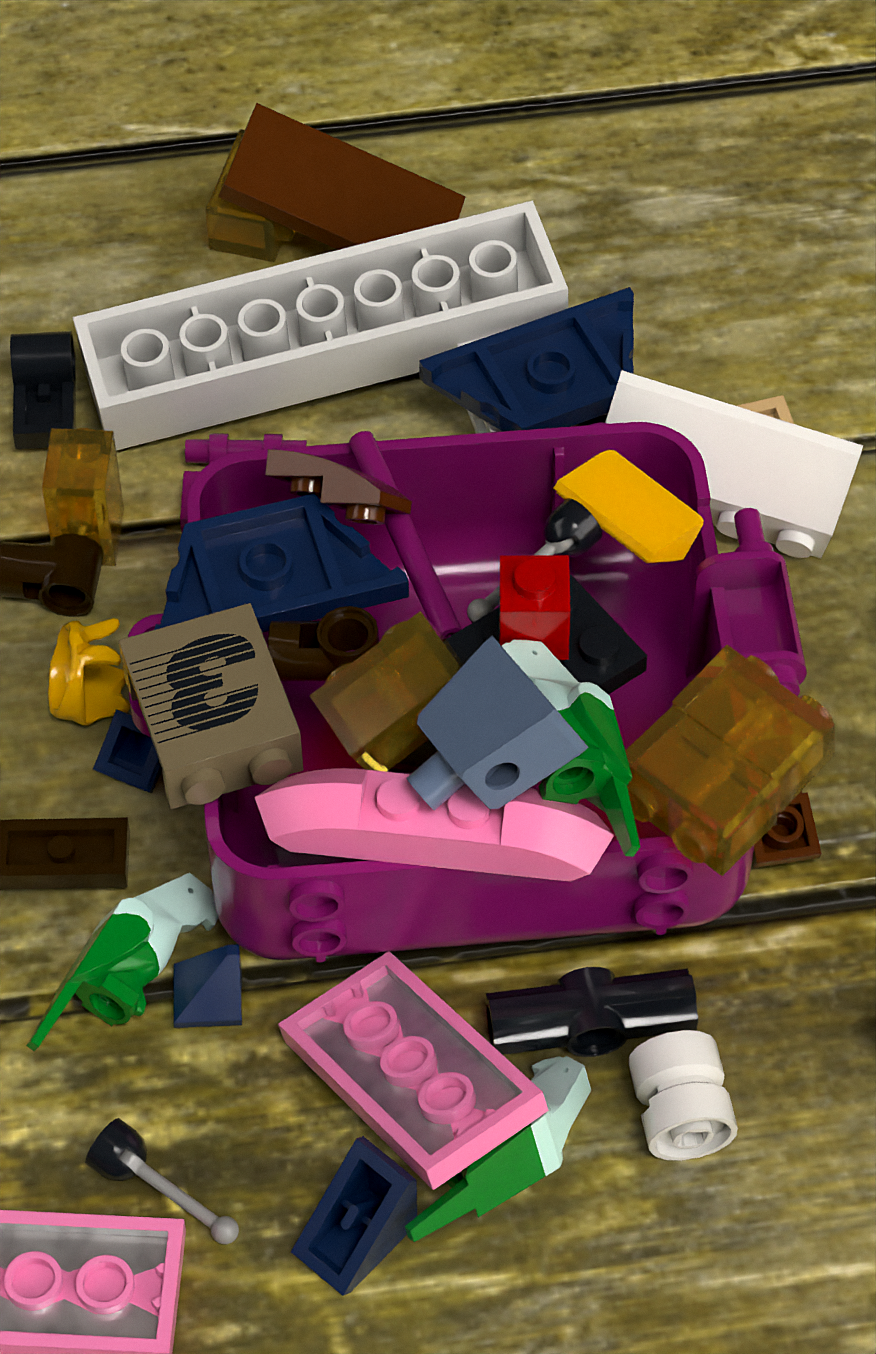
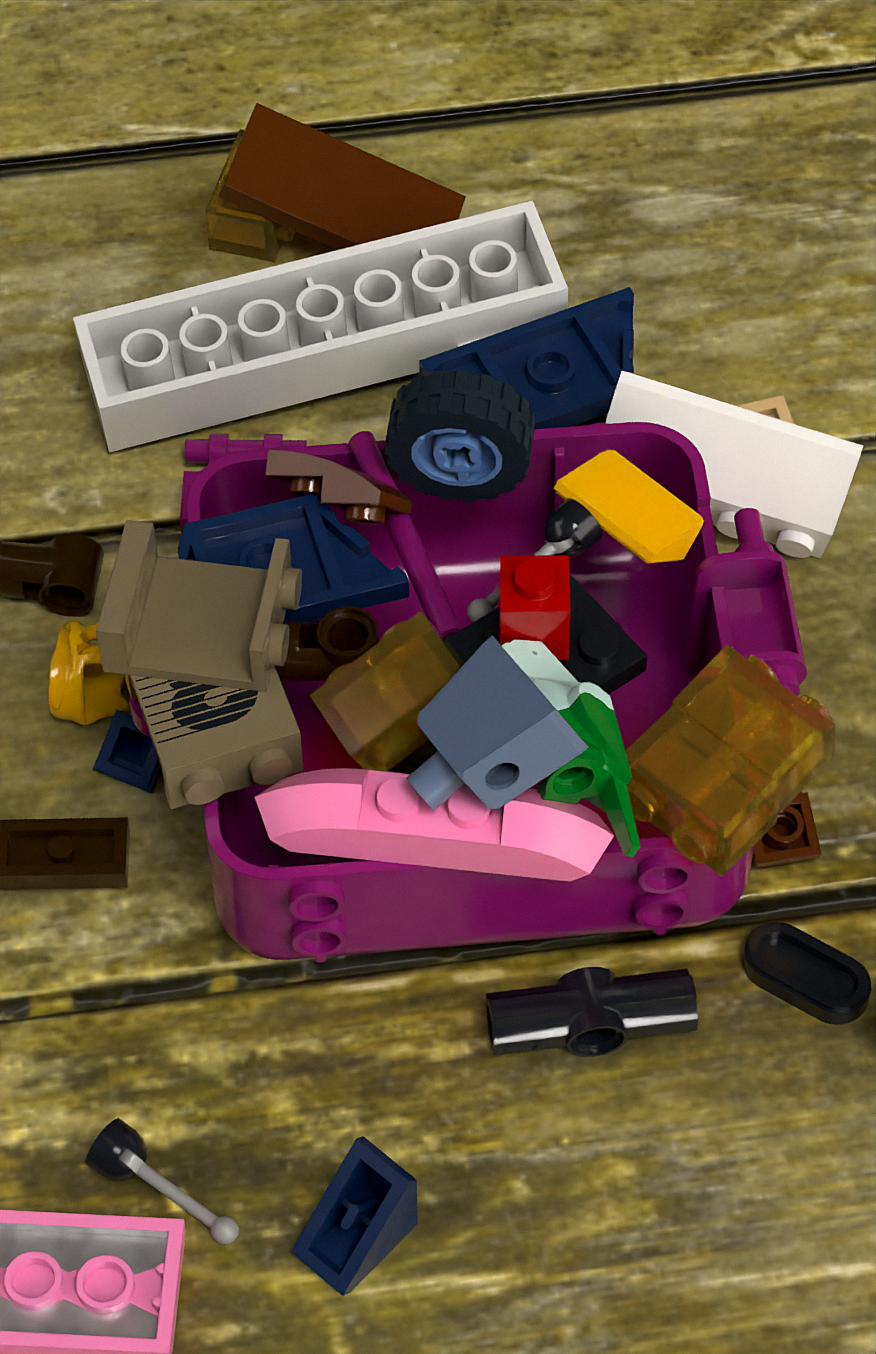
(43, 386): black plate -> none
(84, 488): clear yellow brick -> none
(130, 951): green animal -> none
(195, 616): none -> dark tan panel
(209, 989): dark blue slope -> none
(413, 1069): bright pink piece -> none
(460, 436): none -> black wheel
(519, 1159): animal -> none
(682, 1084): white wheel -> none
(807, 973): none -> black tile

